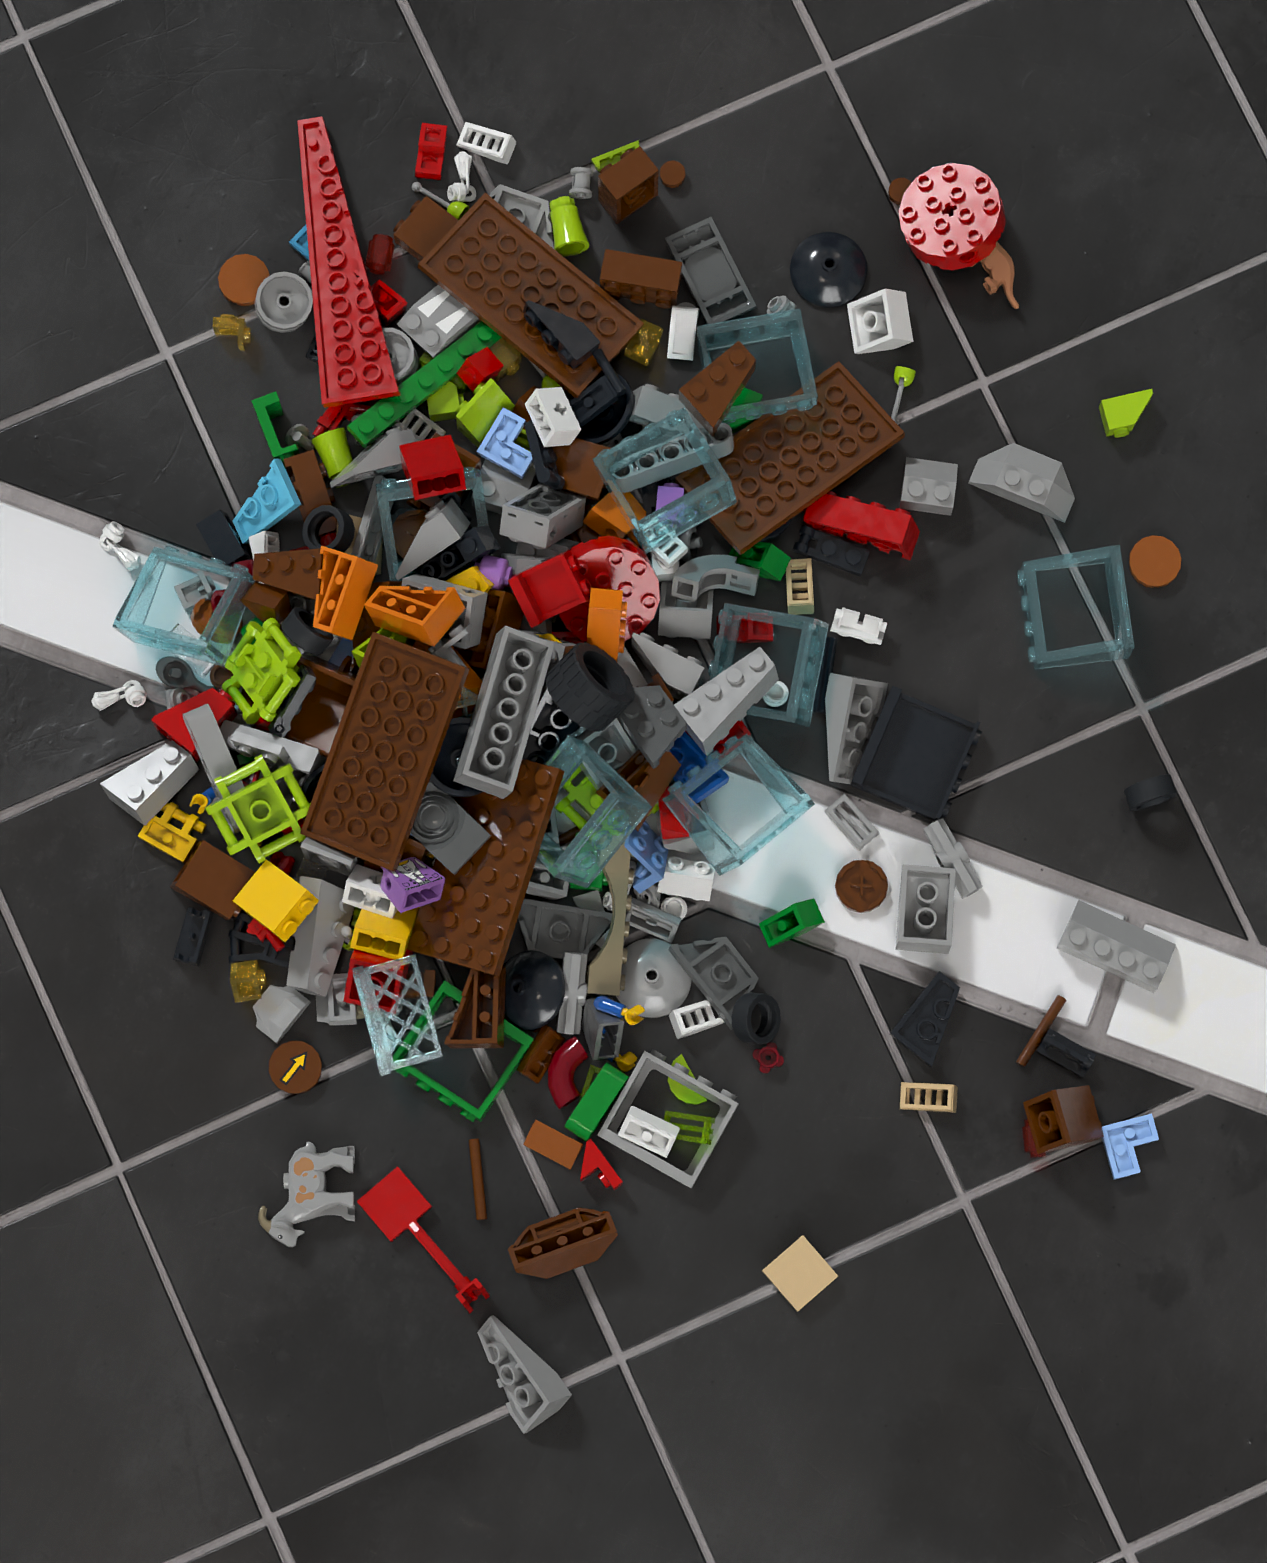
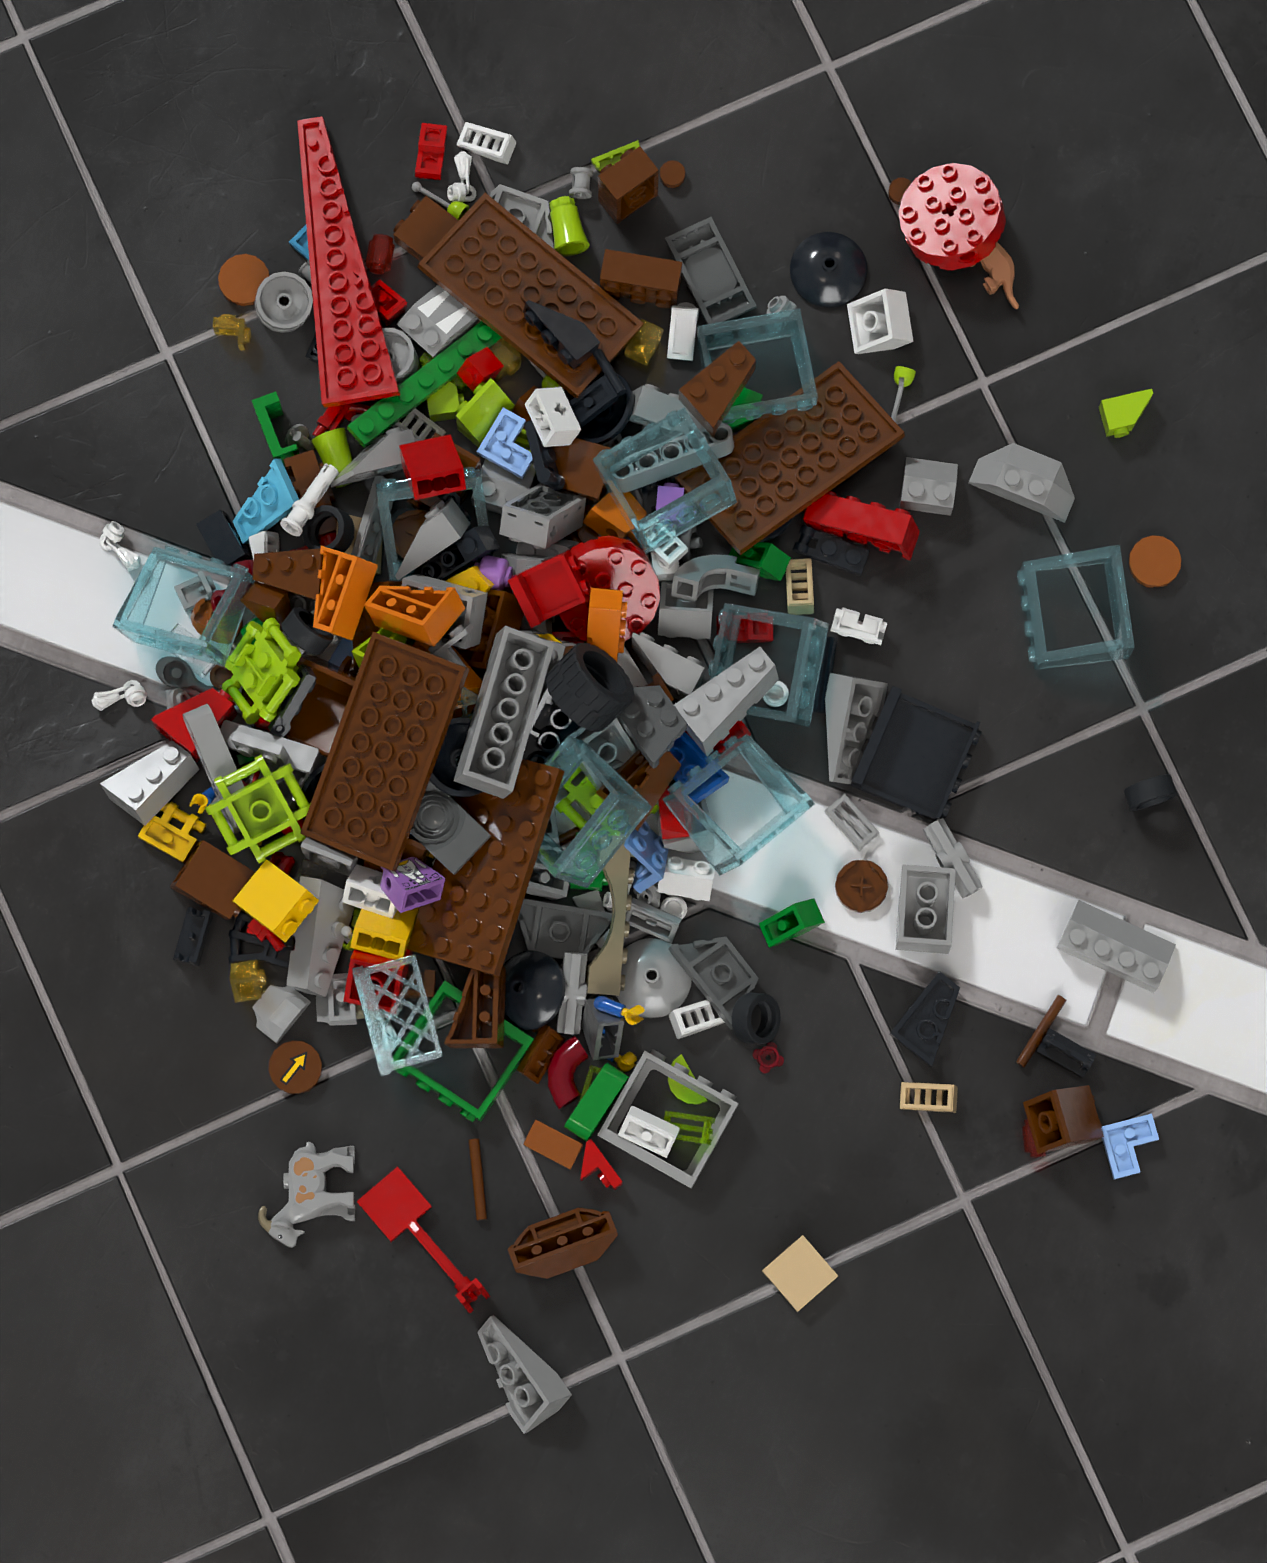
(304, 508): none -> white pin

